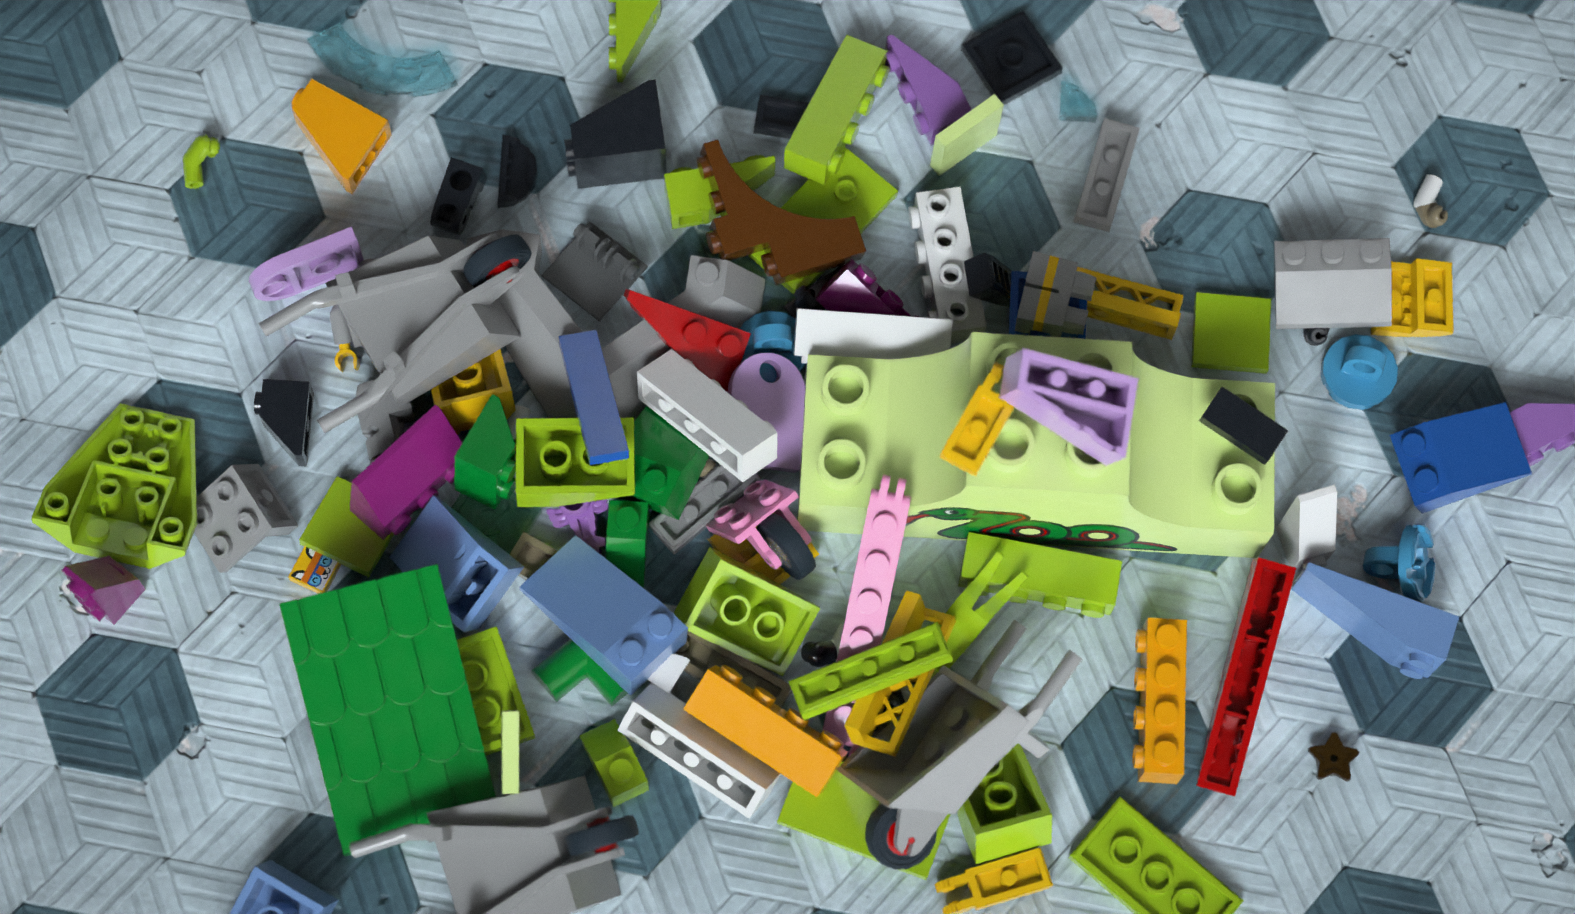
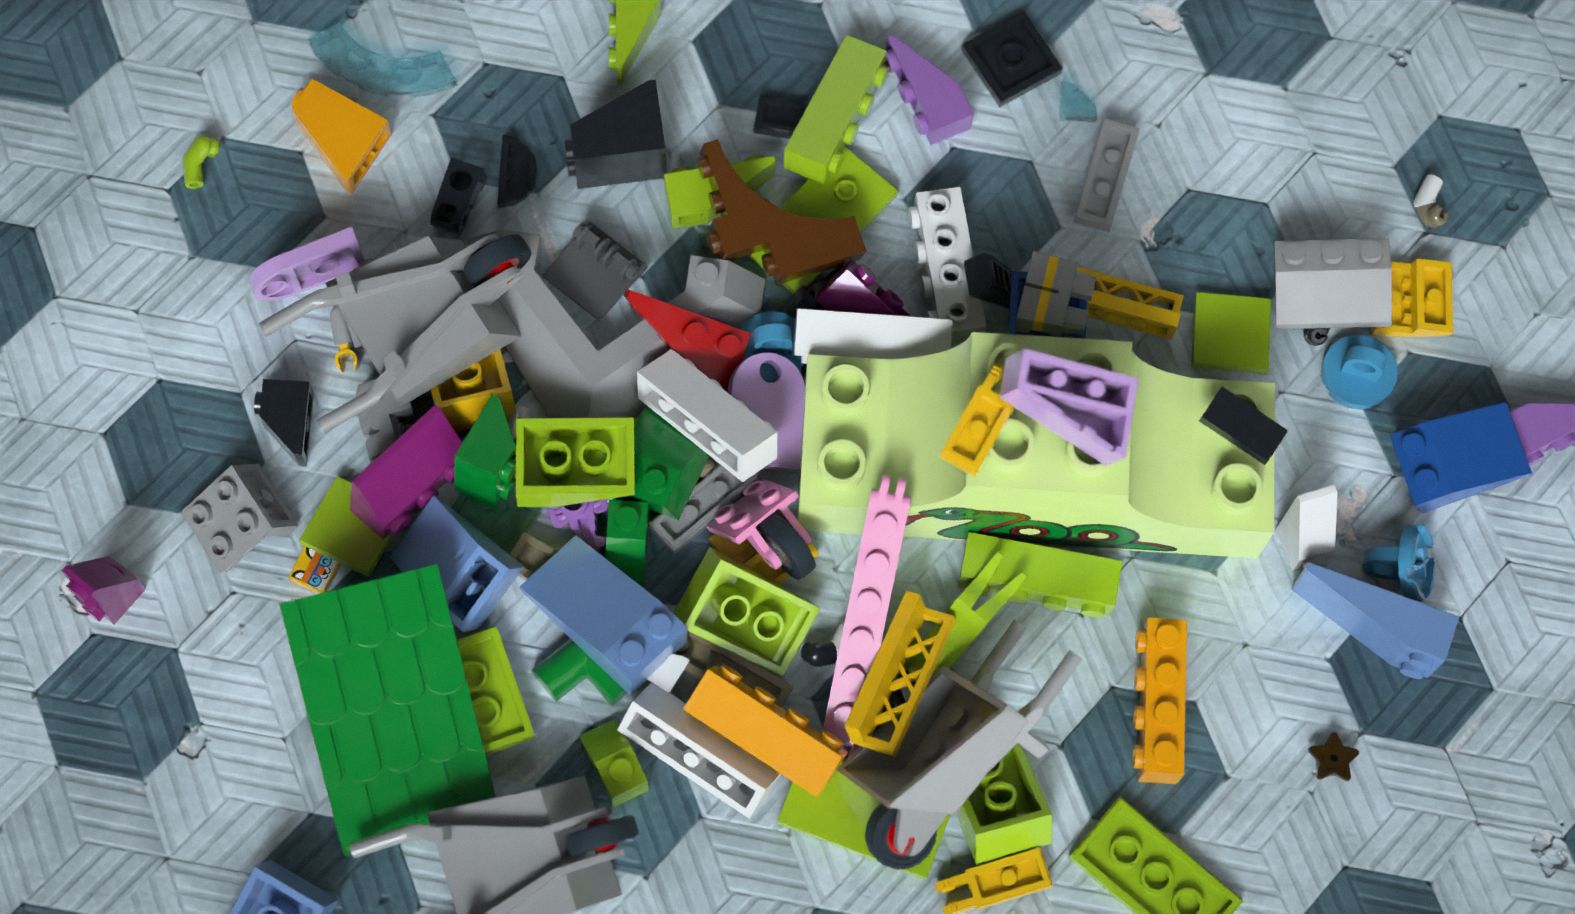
(127, 490): lime wedge -> none
(510, 752): yellowish green tile -> none
(593, 397): blue tile -> none
(870, 671): lime tile -> none
(966, 135): yellowish green tile -> none
(1245, 674): red slope -> none

